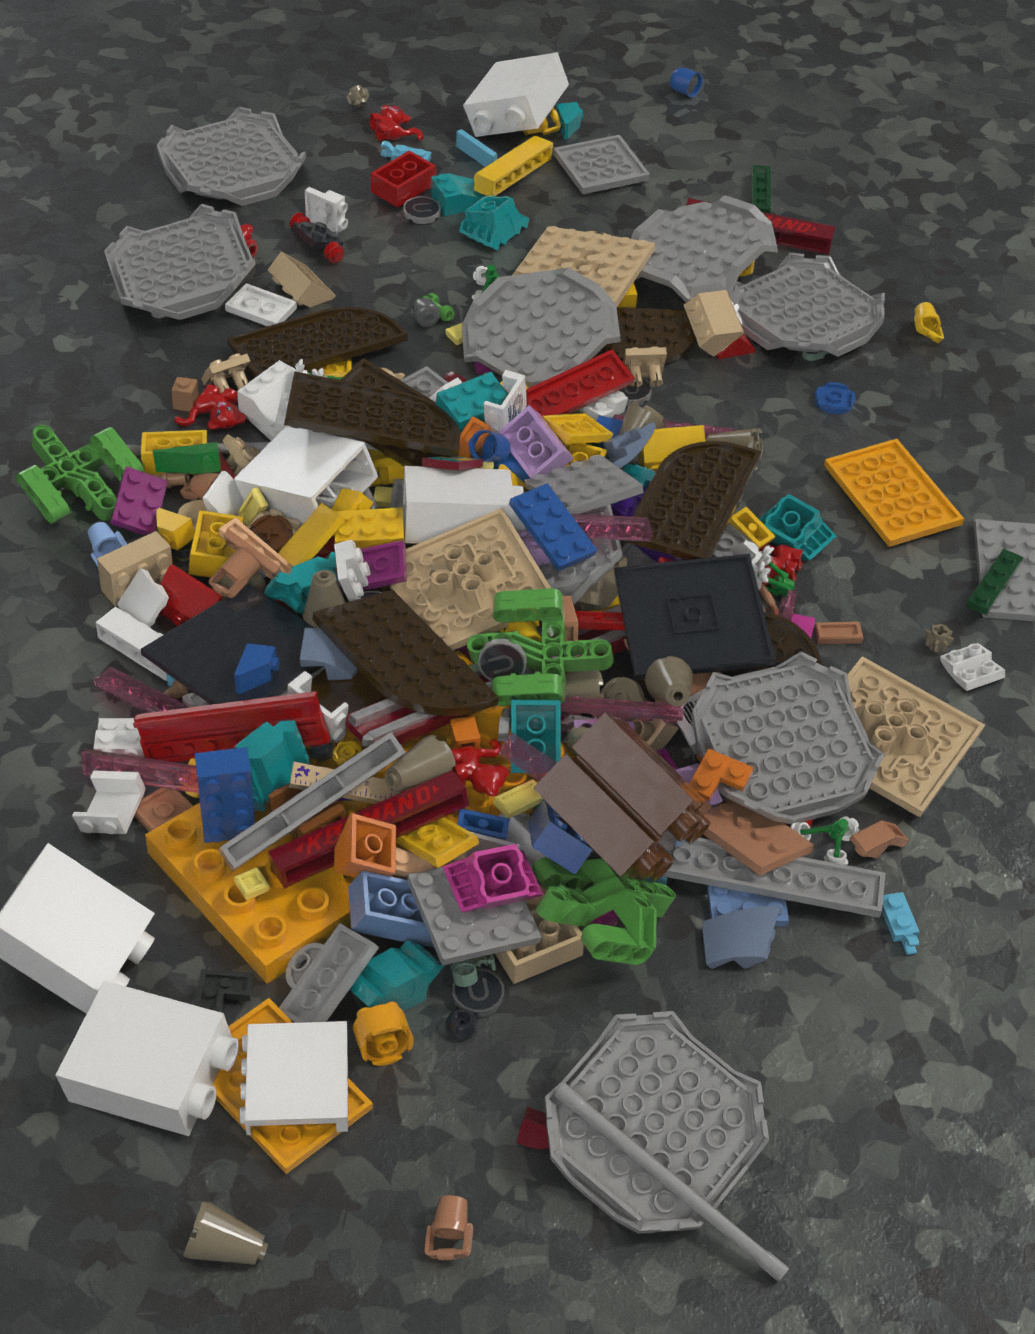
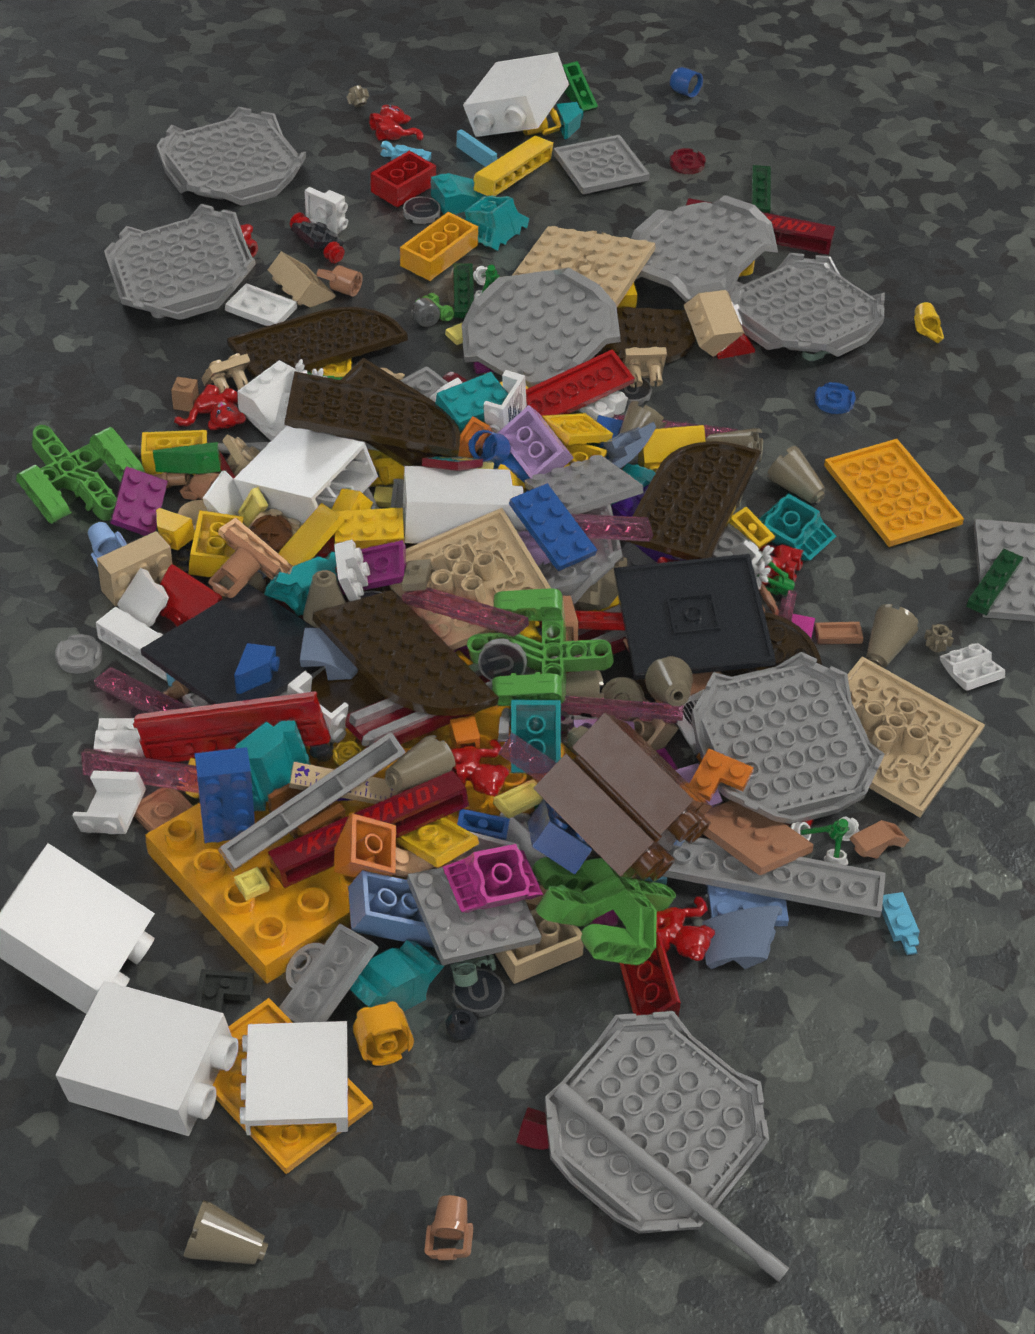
(78, 654): none -> light grey tile
(342, 279): none -> nougat piece
(416, 575): none -> dark tan plate
(438, 246): none -> light orange brick
(463, 288): none -> dark green plate
(467, 611): none -> clear pink plate
(578, 88): none -> green slope
(652, 983): none -> red slope
(687, 161): none -> dark red tile
(689, 940): none -> red animal
(797, 476): none -> dark tan cone
(890, 633): none -> dark tan cone

